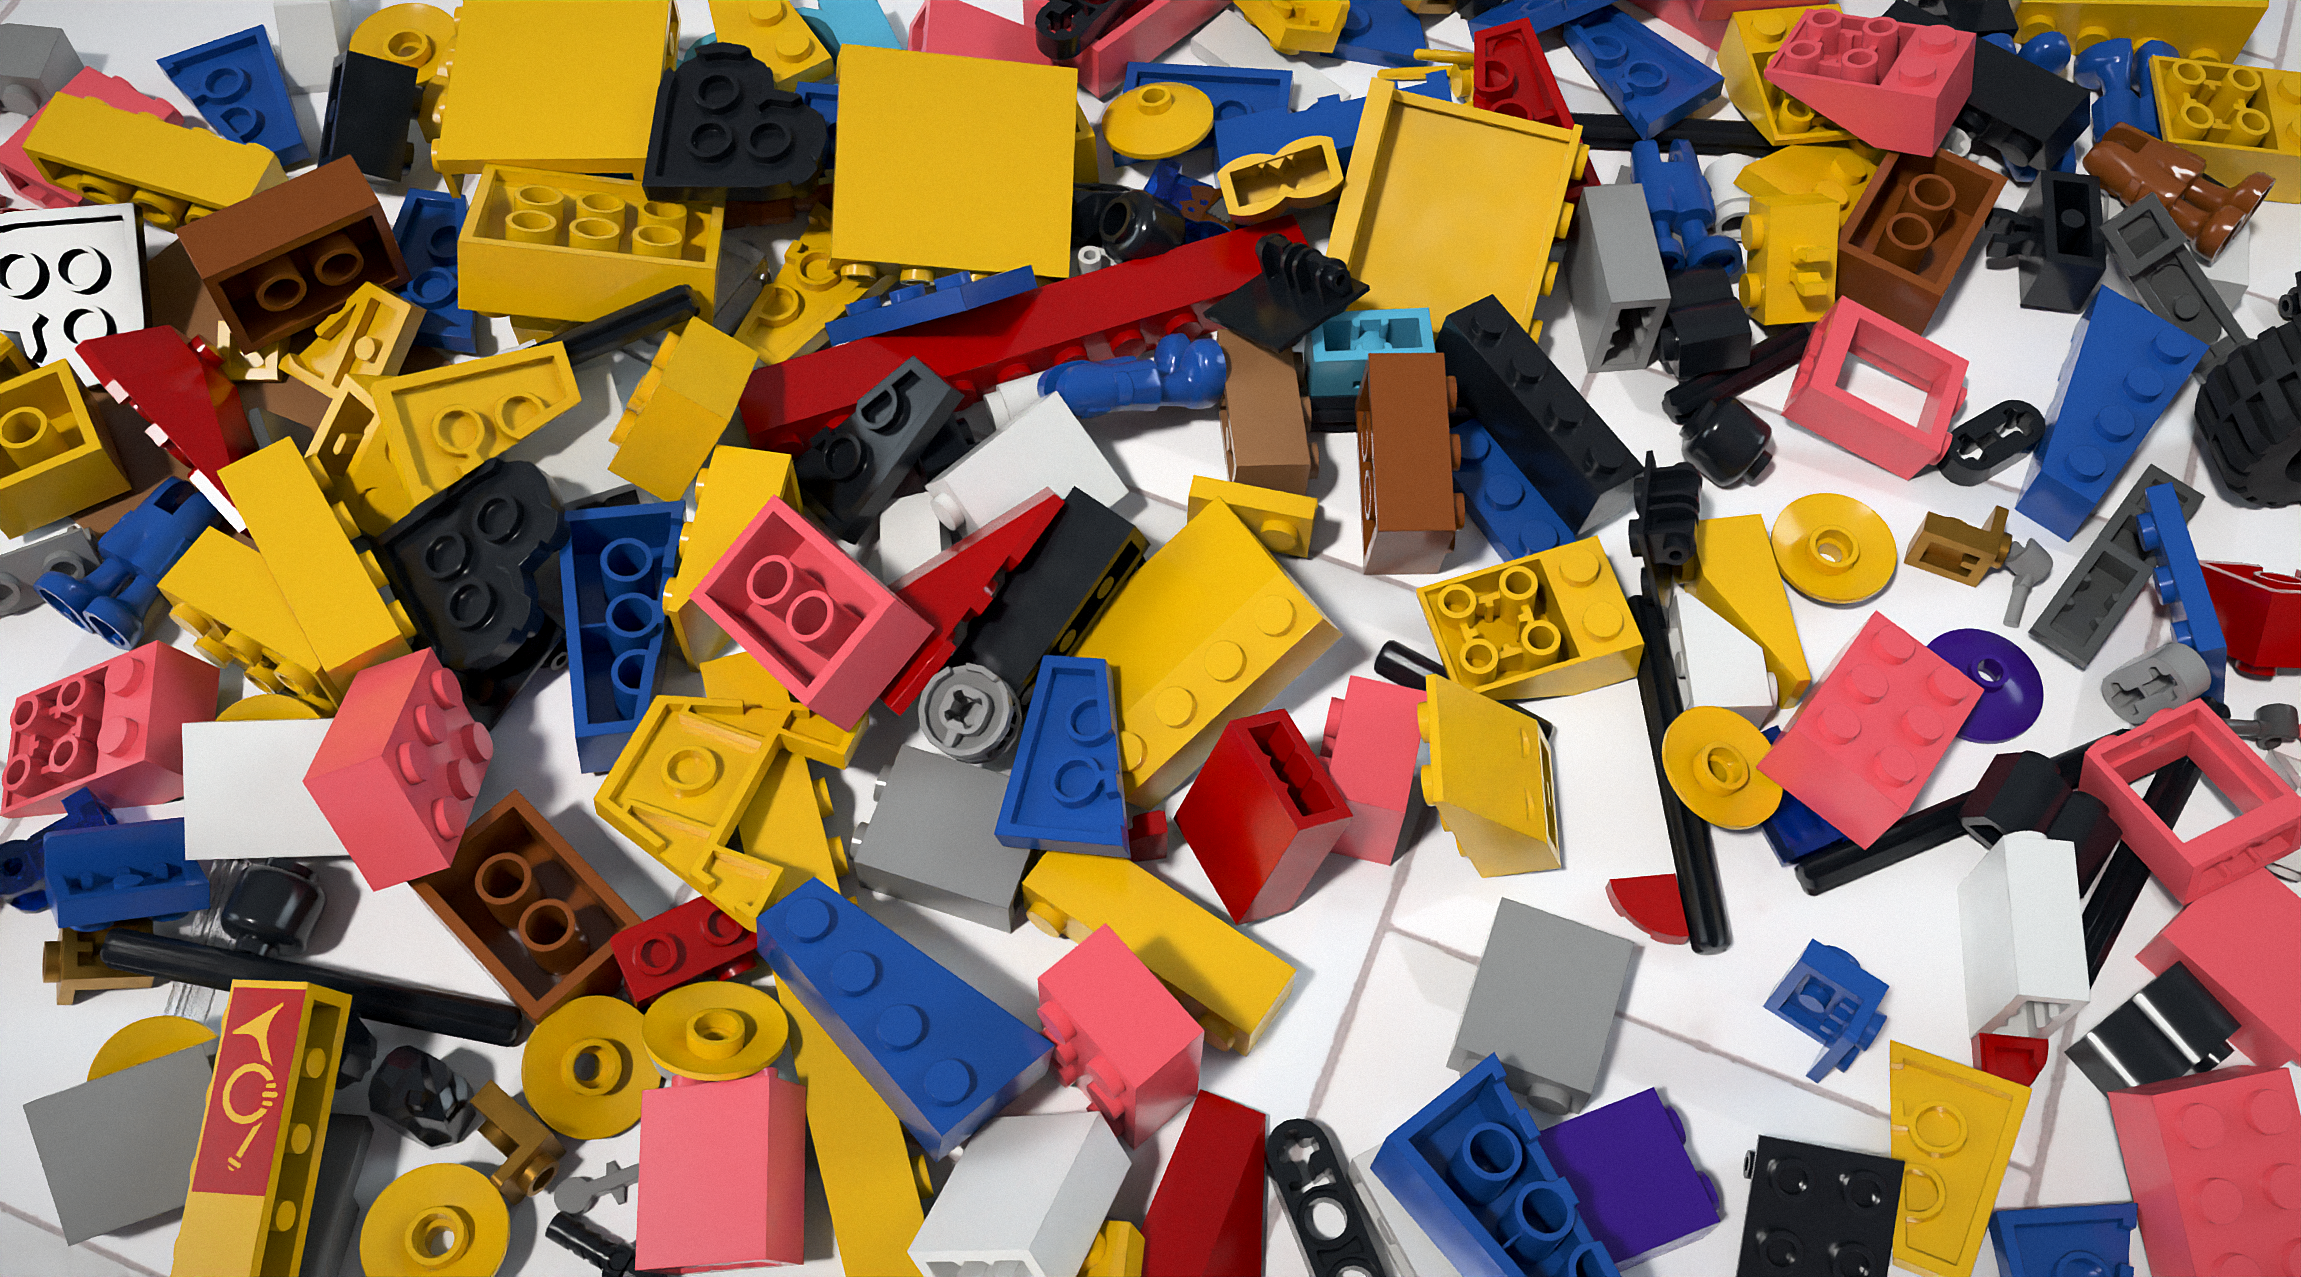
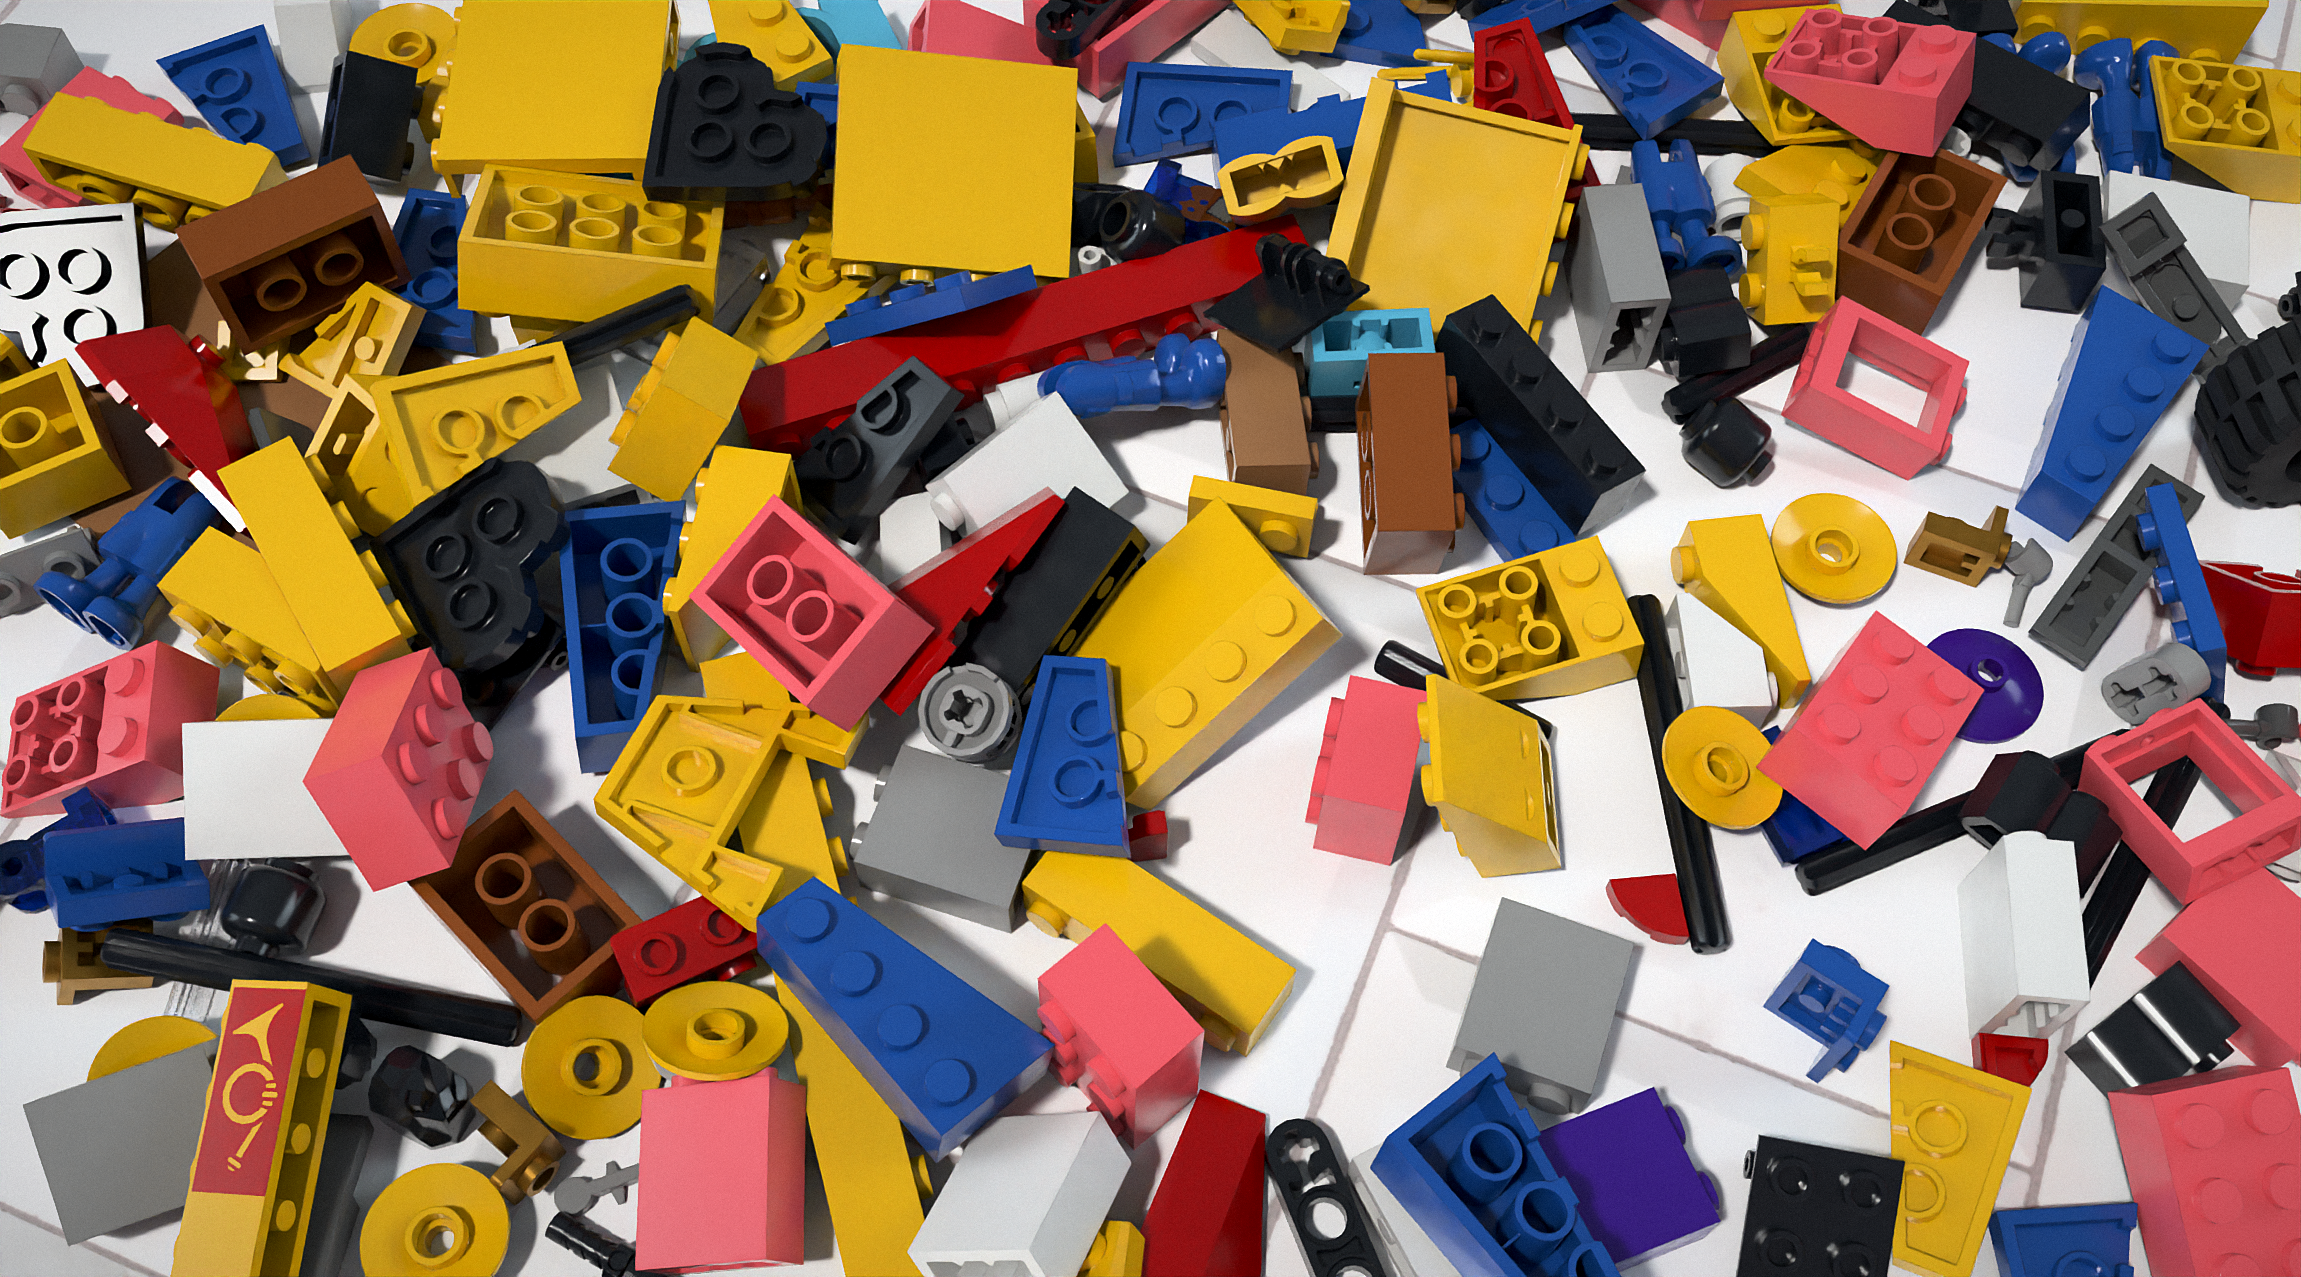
(1157, 120): yellow dish -> none
(1261, 816): red brick -> none
(1666, 527): black hinge -> none
(1997, 451): black beam -> none
(2207, 214): dark orange piece -> none

